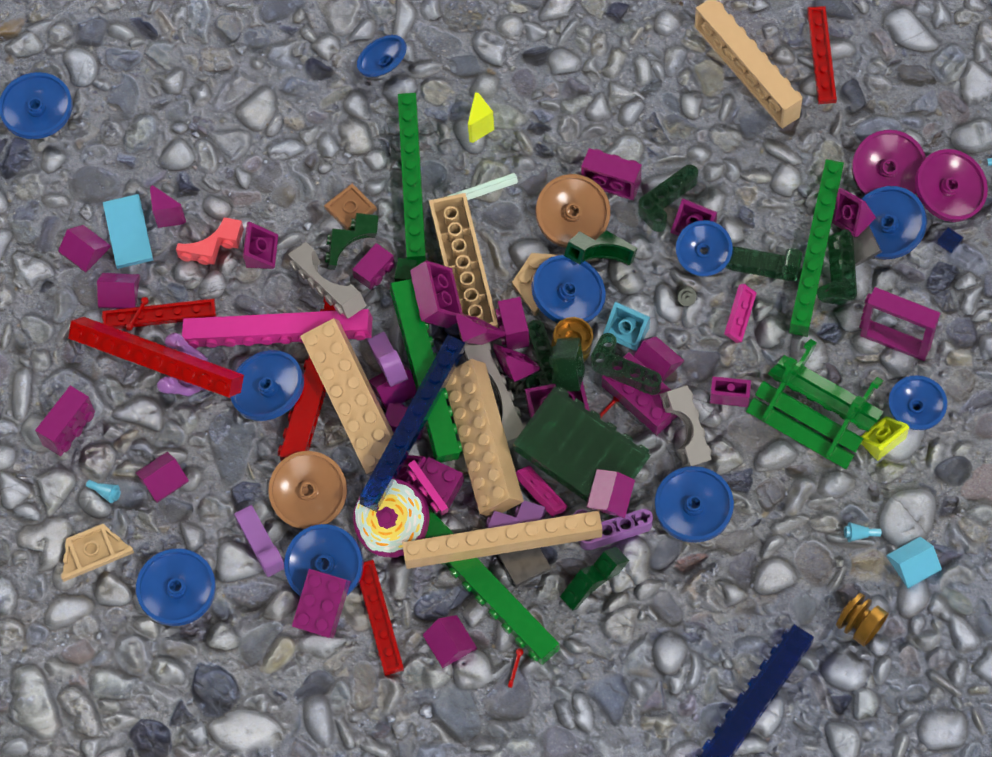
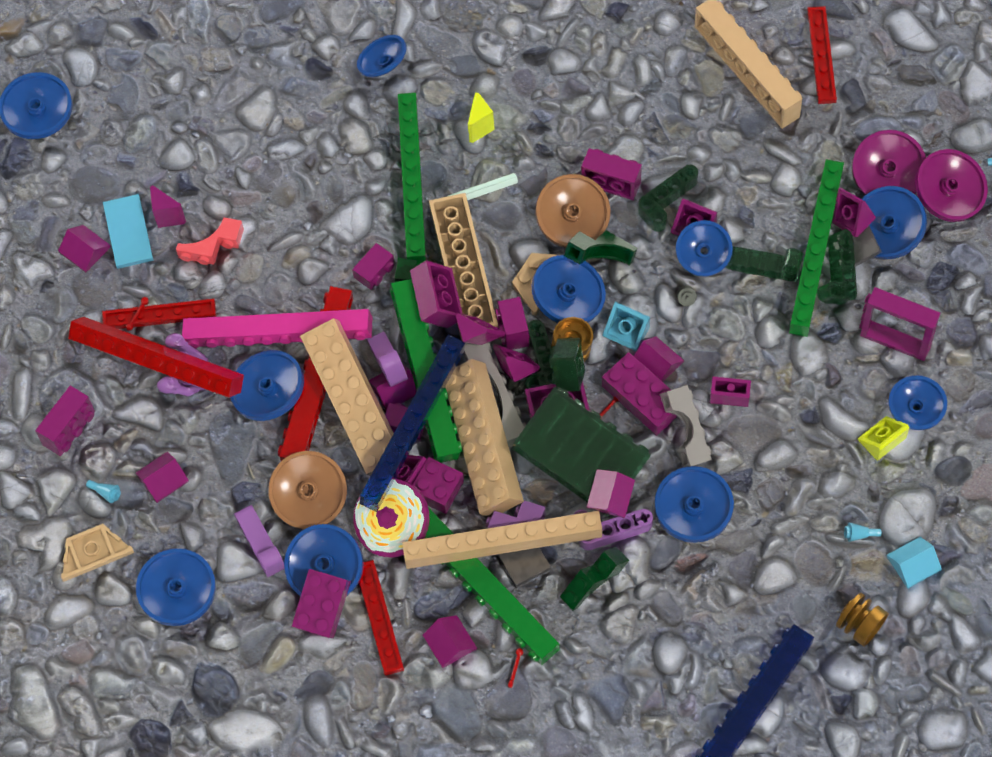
(117, 290): magenta slope -> none
(259, 247): magenta slope -> none
(346, 299): light grey arch -> none
(347, 204): medium nougat tile -> none
(363, 227): dark green arch -> none
(427, 488): dark pink plate -> none
(541, 491): dark pink plate -> none
(646, 375): clear green beam -> none
(740, 313): dark pink plate -> none
(821, 390): green piece -> none
(950, 240): clear blue tile -> none

